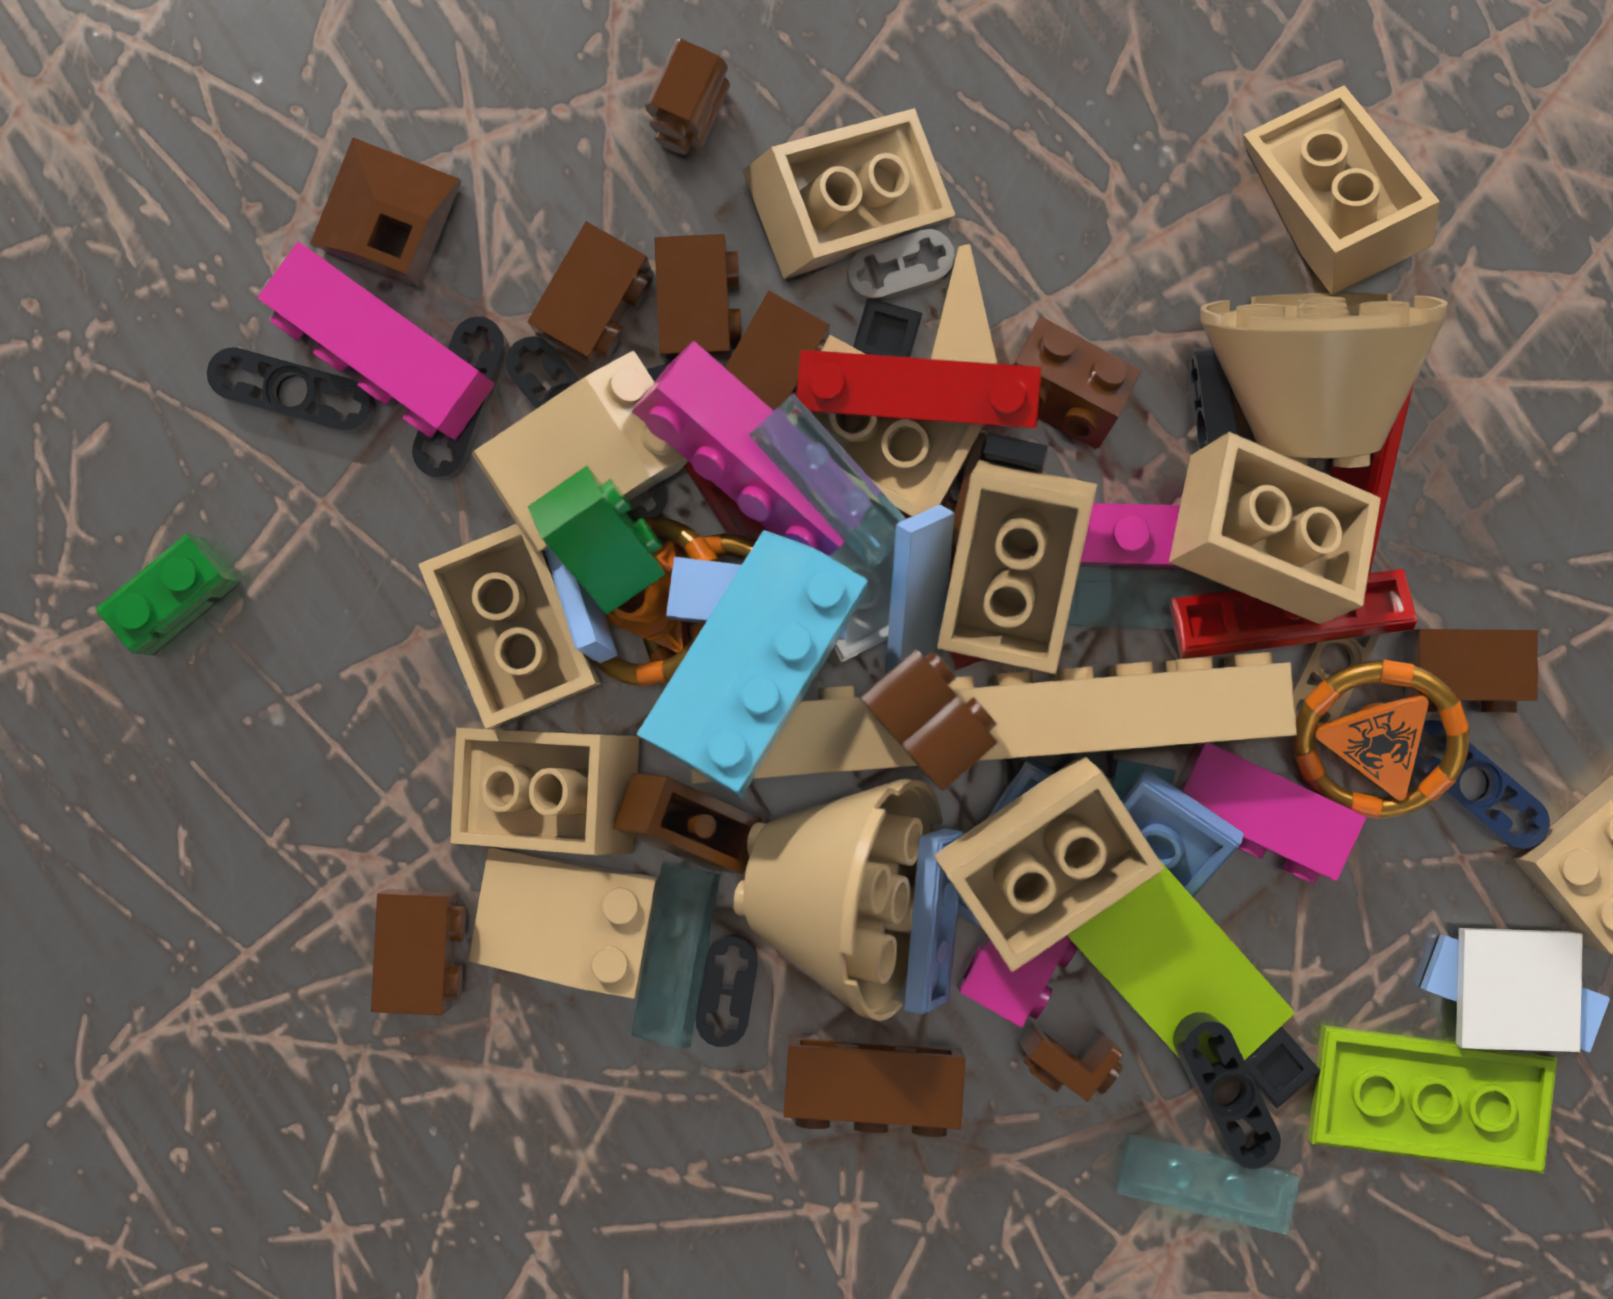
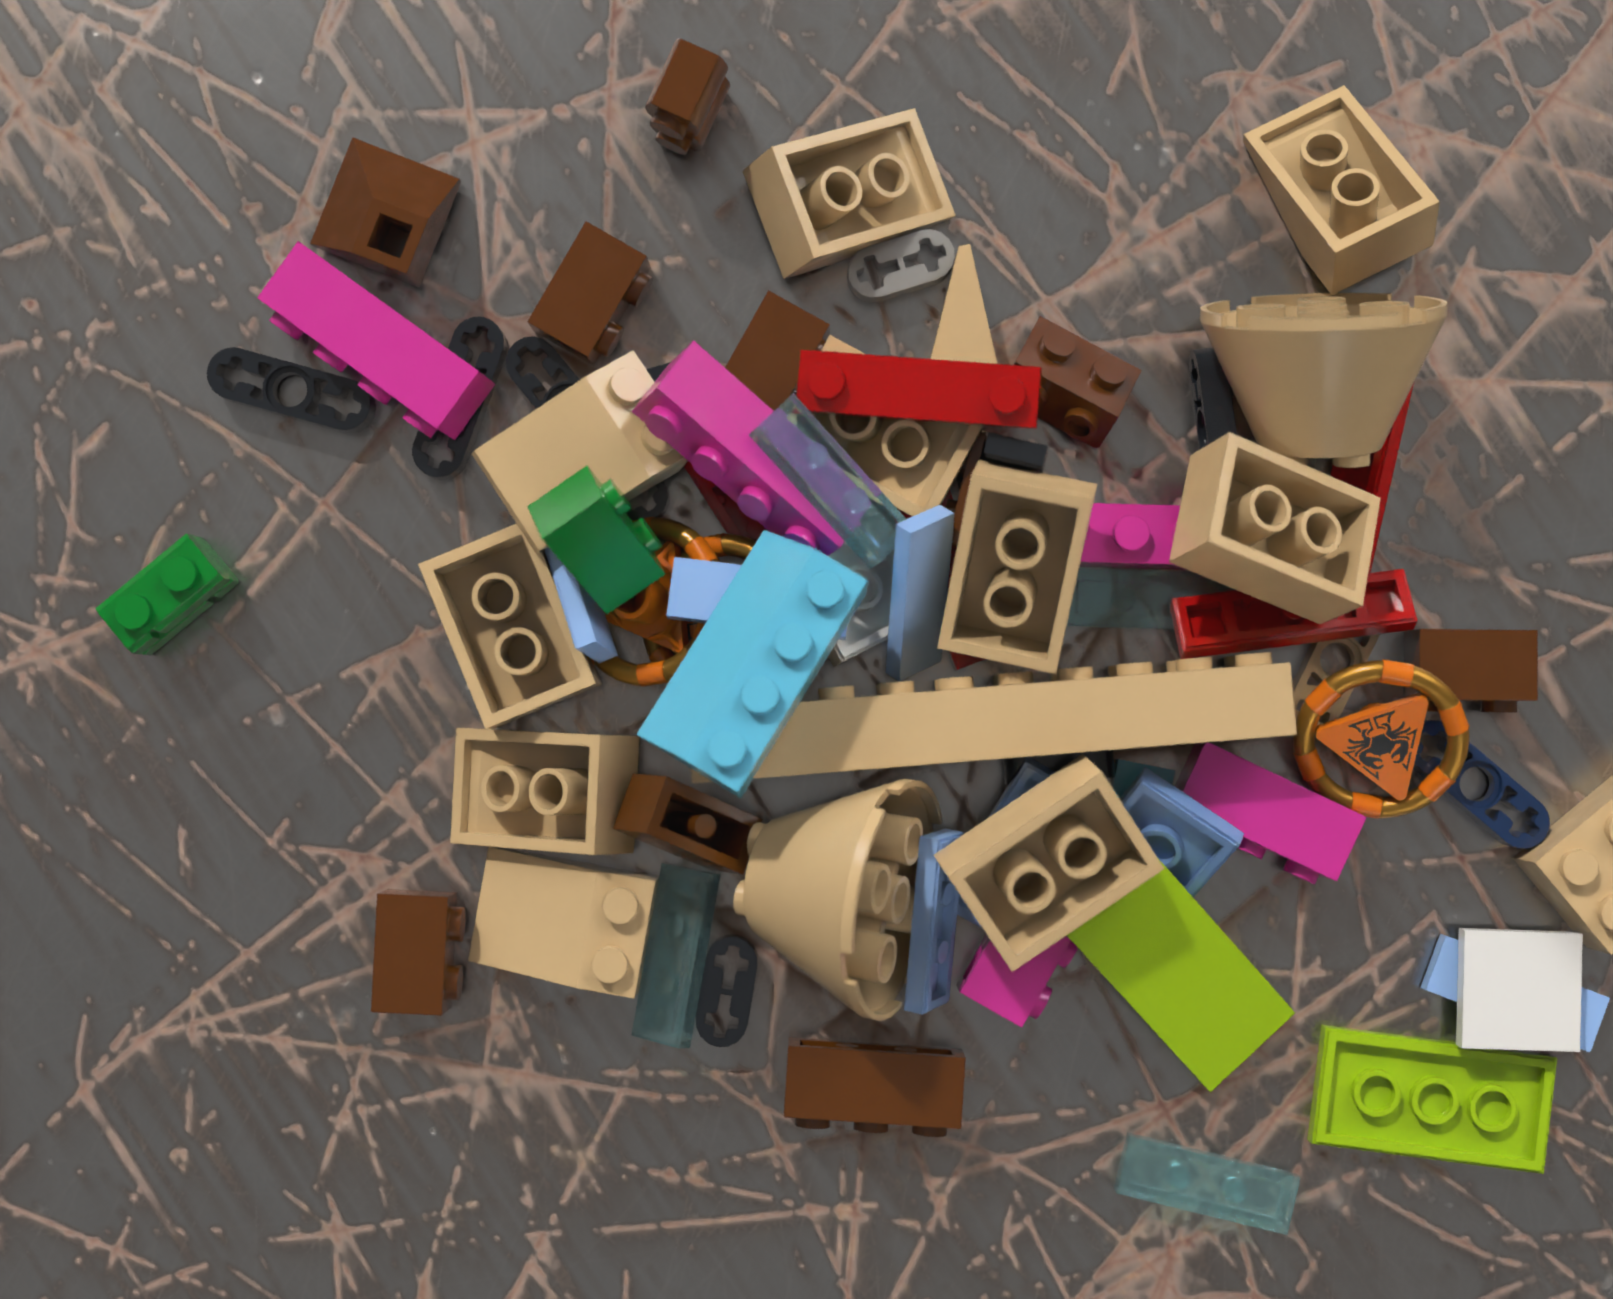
(694, 295): reddish brown brick -> none
(887, 329): black tile -> none
(930, 718): reddish brown brick -> none
(1056, 1065): reddish brown bracket -> none
(1206, 1077): black beam -> none
(1280, 1067): black tile -> none

